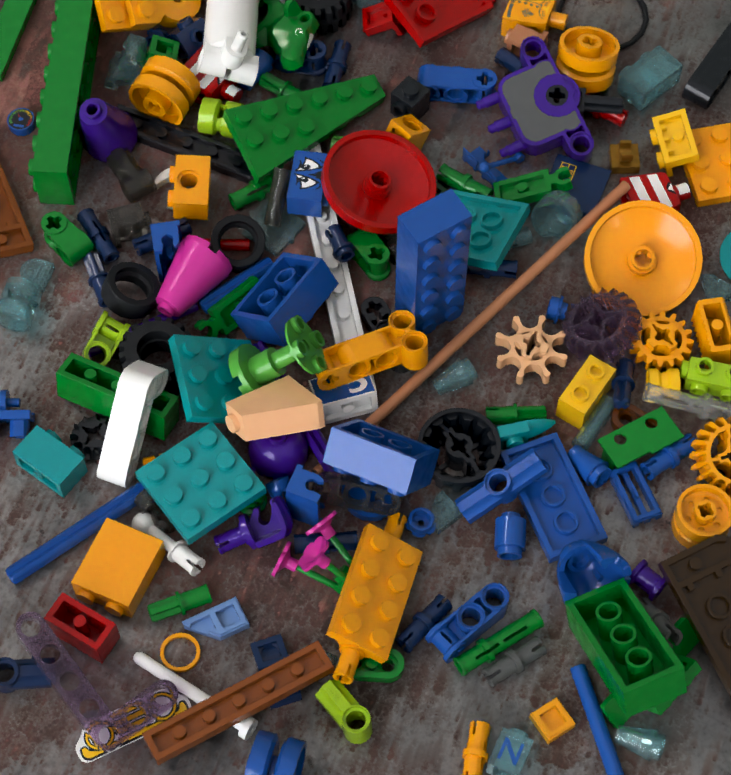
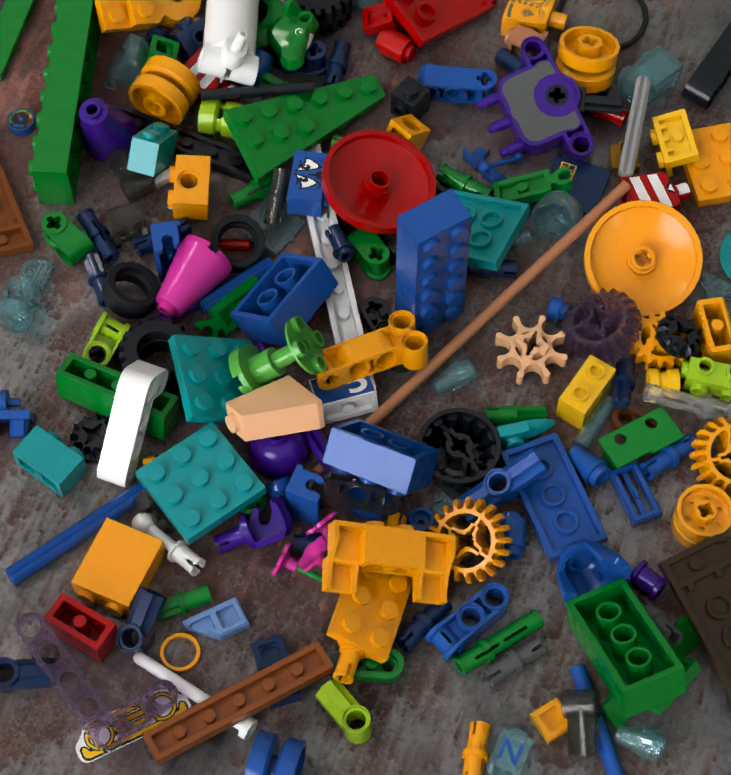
(142, 618): none -> dark blue piece
(152, 149): none -> teal brick
(257, 91): none -> black bar
(388, 551): none -> light orange bracket
(396, 46): none -> red brick
(485, 521): none -> light orange gear
(582, 711): none -> clear smoke piece
(634, 126): none -> light grey axle
(675, 344): none -> black gear

